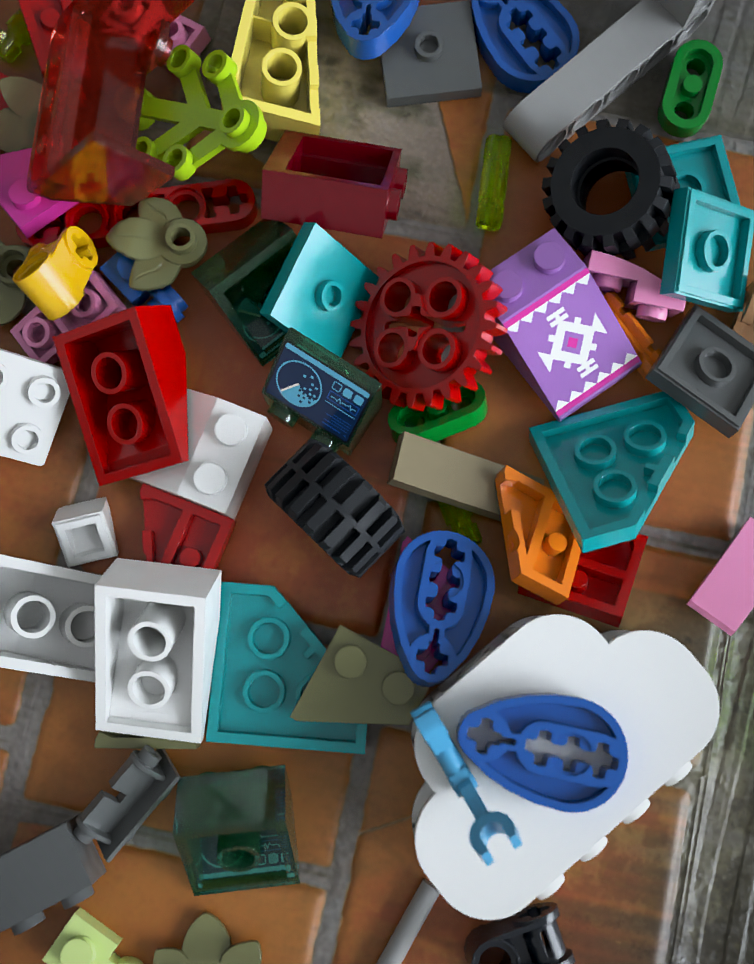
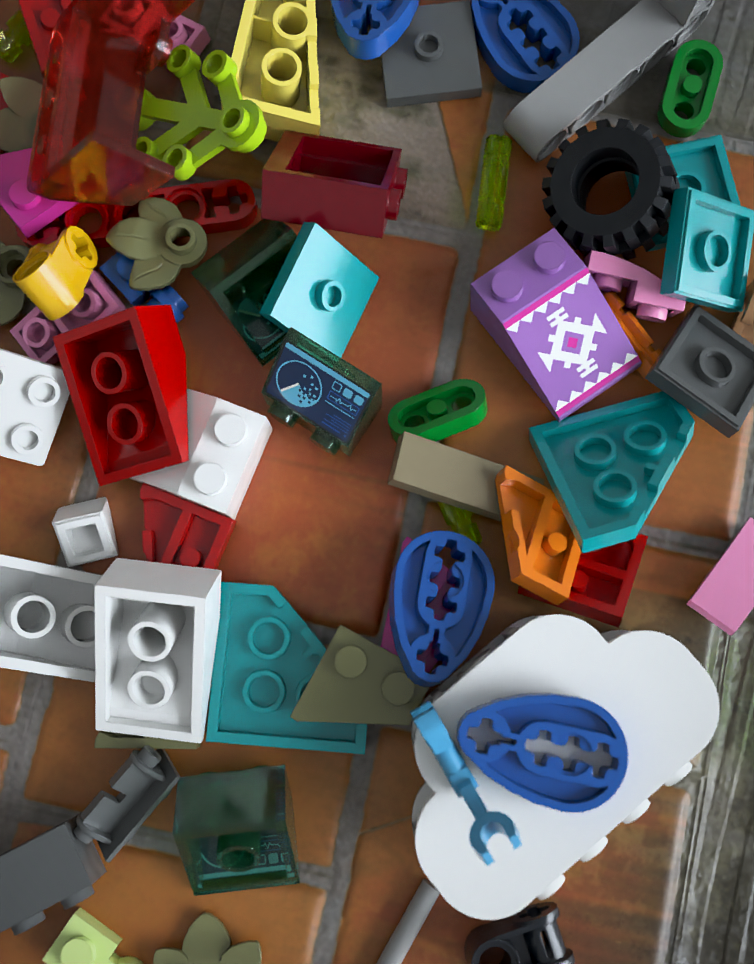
(335, 507): black tyre -> none
(431, 281): red gear -> none

